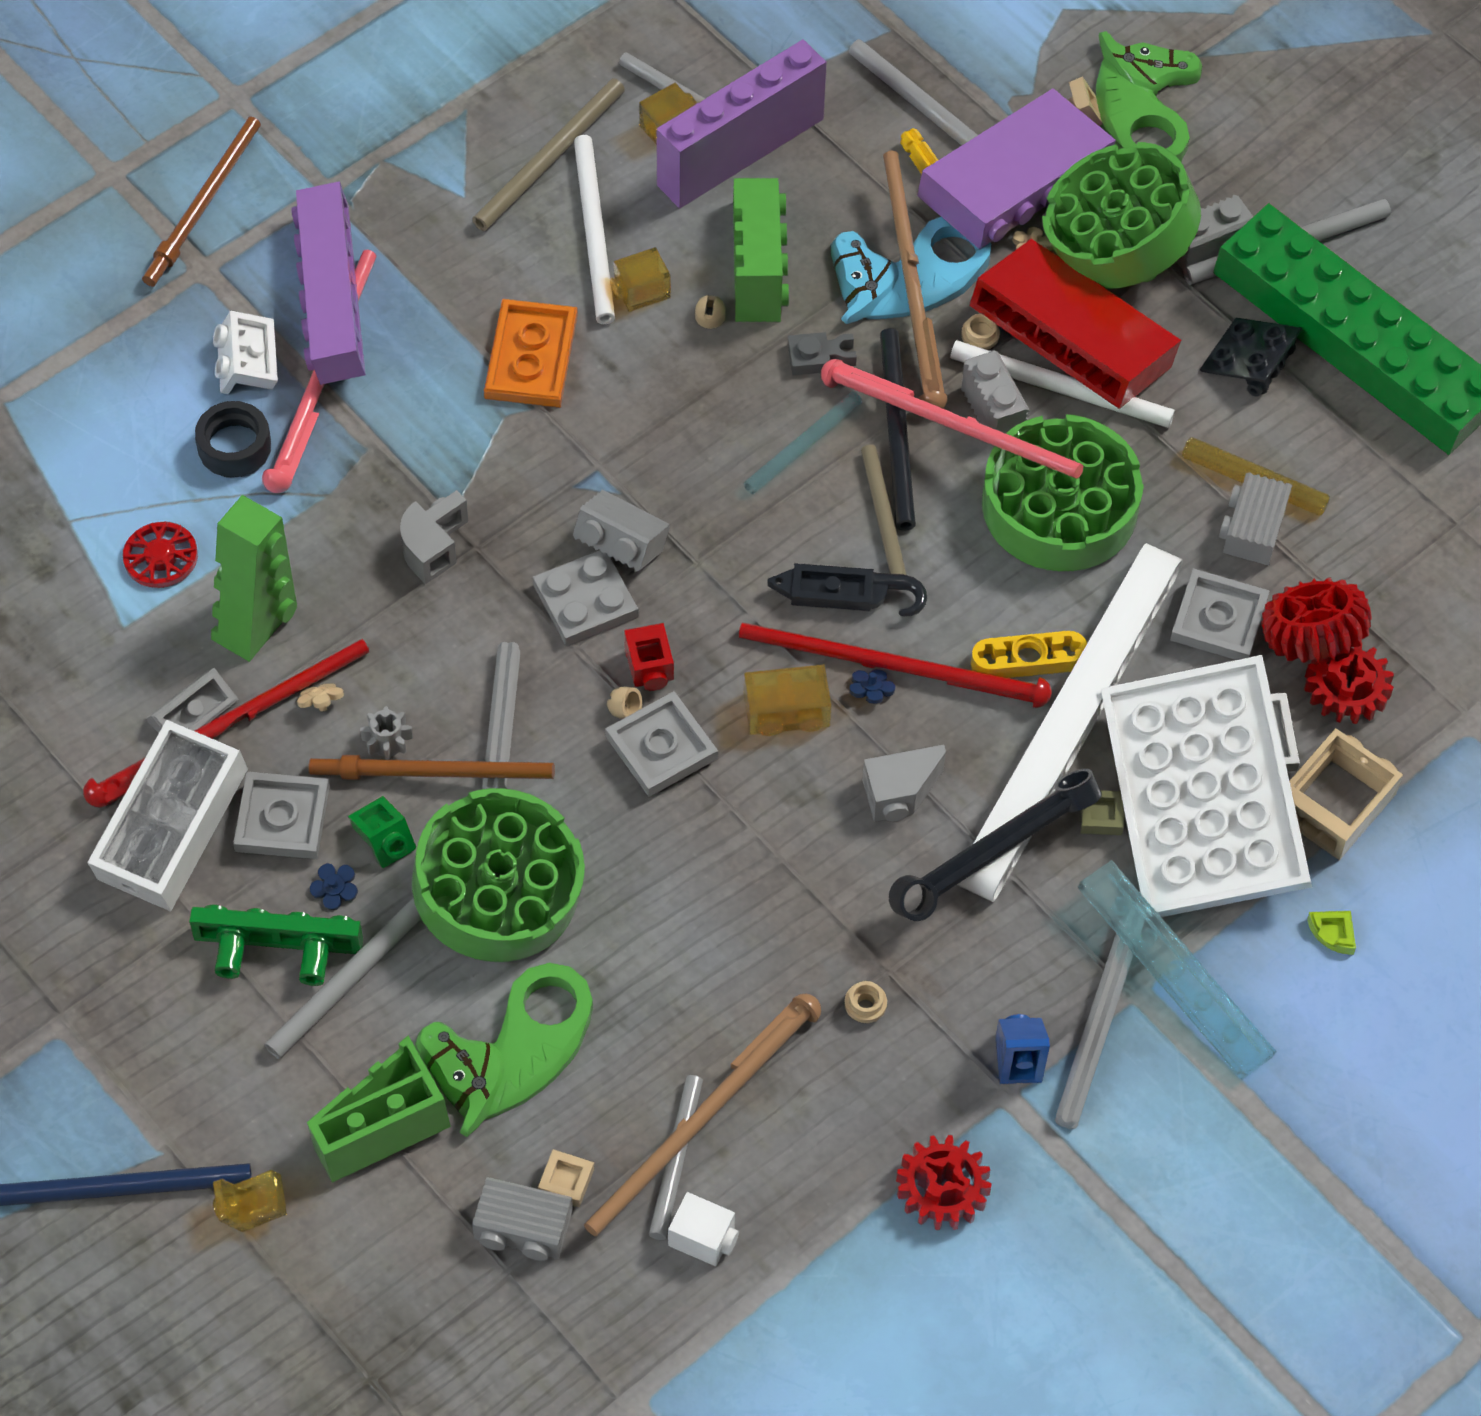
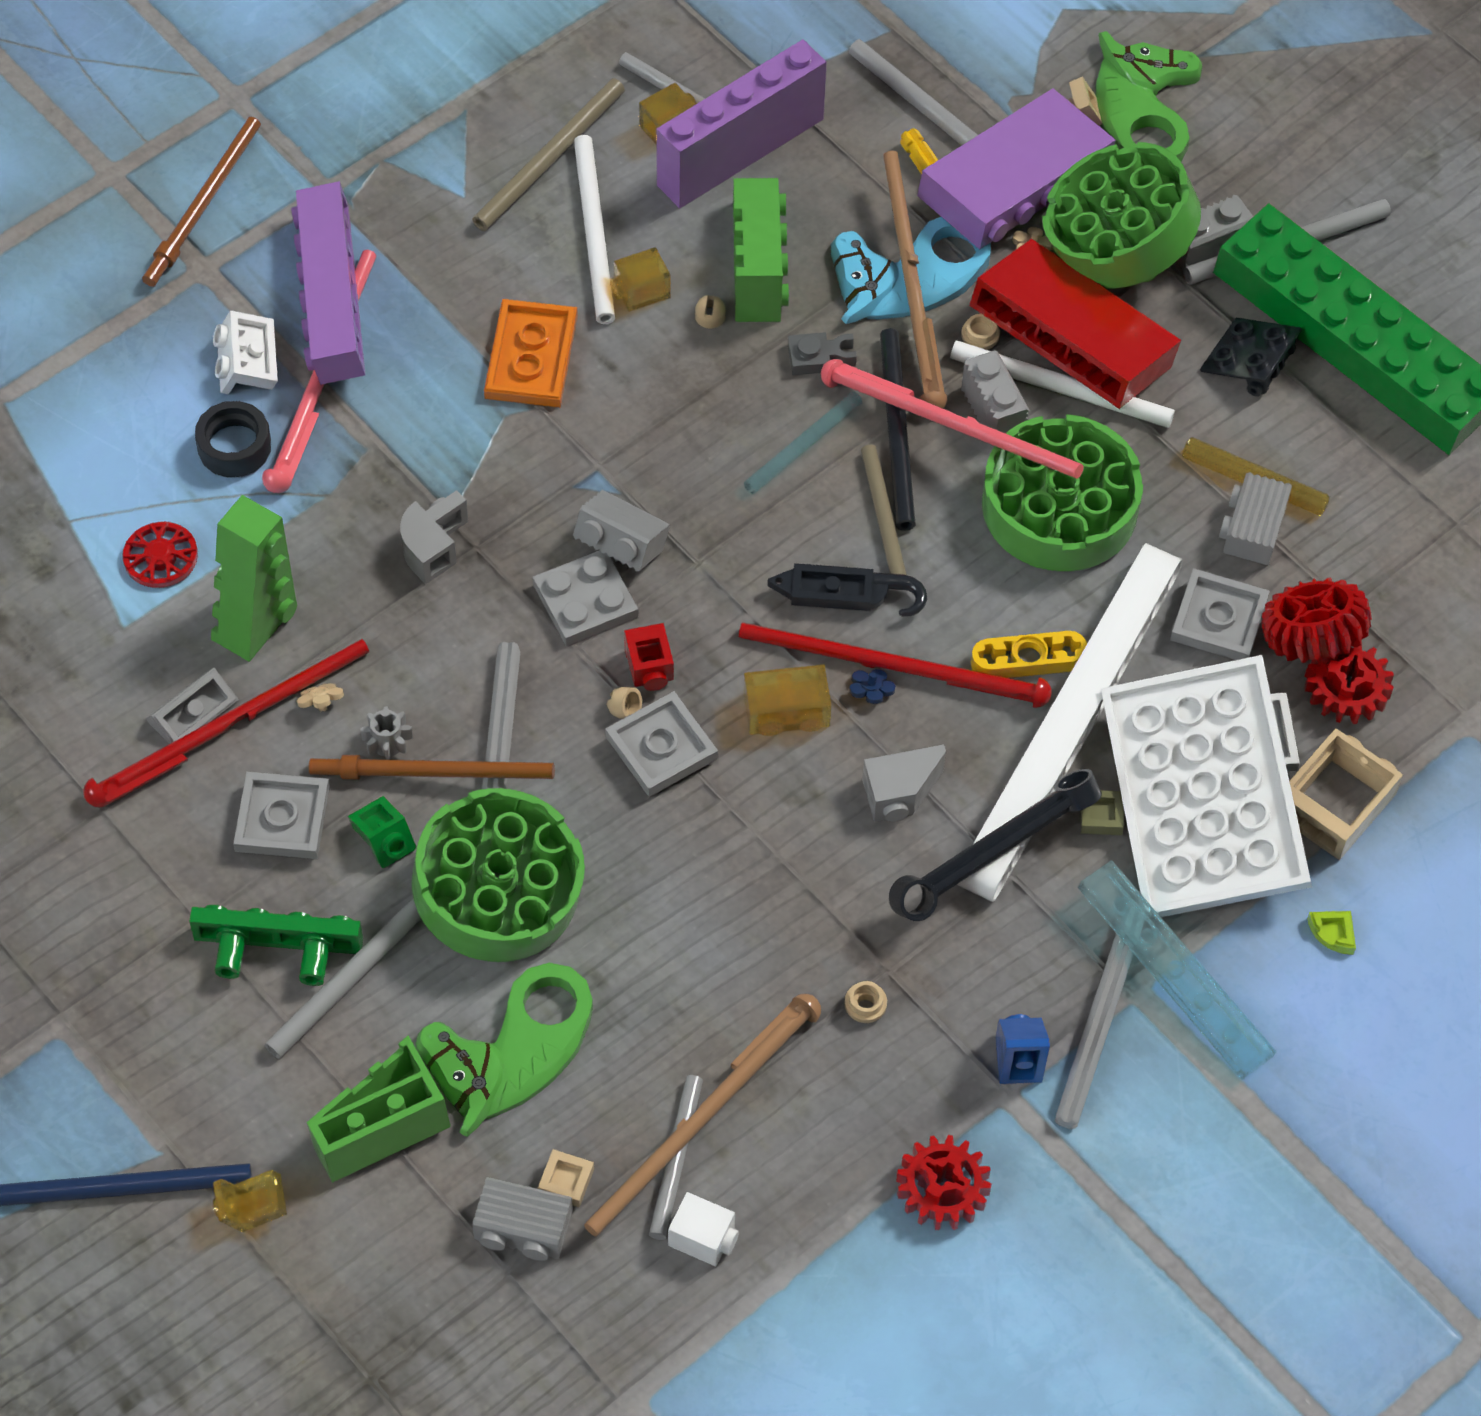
(168, 815): brick -> none
(334, 885): dark blue plant -> none

